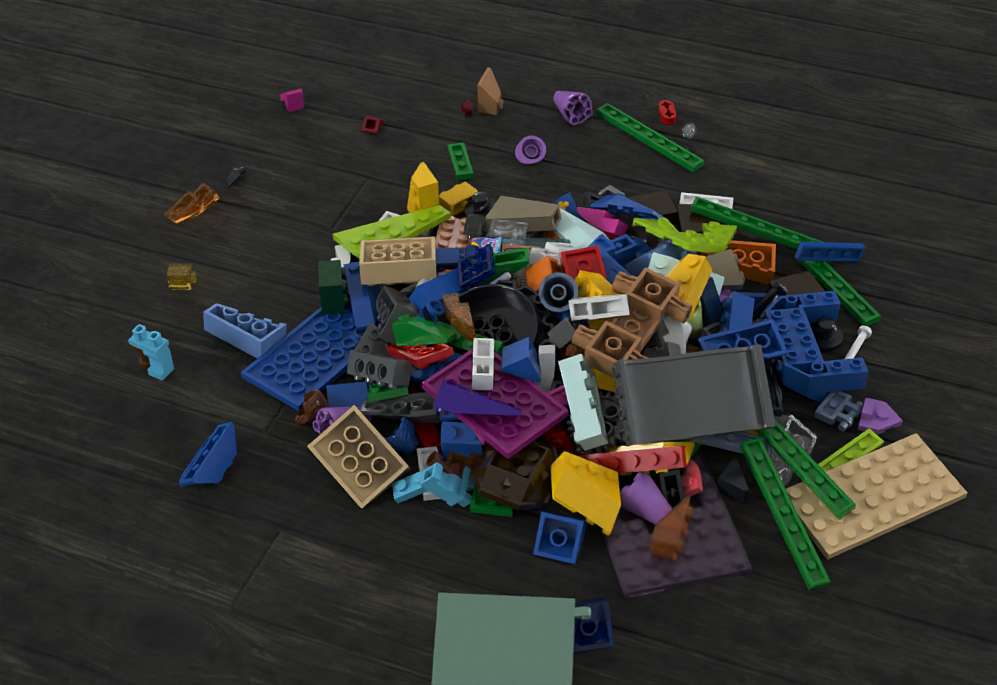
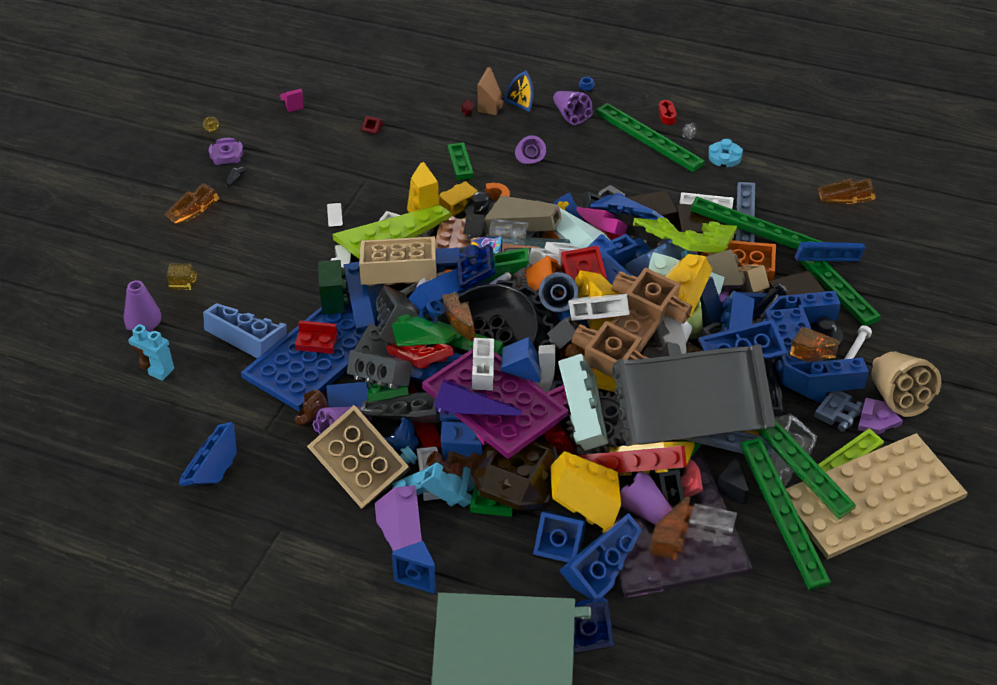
(140, 307): none -> medium lavender cone
(210, 123): none -> clear yellow plate
(220, 156): none -> medium lavender plate
(316, 337): none -> red bracket
(334, 214): none -> white sticker
(399, 517): none -> medium lavender wedge
(408, 455): none -> medium azure plate
(414, 567): none -> blue slope
(496, 190): none -> orange piece
(520, 91): none -> shield
(586, 84): none -> blue plate
(598, 564): none -> blue wedge
(712, 519): none -> clear plate
(725, 153): none -> medium azure plate
(746, 205): none -> sand blue plate
(755, 278): none -> tan brick
(813, 345): none -> clear orange slope
(847, 191): none -> clear orange slope
(906, 382): none -> tan cone

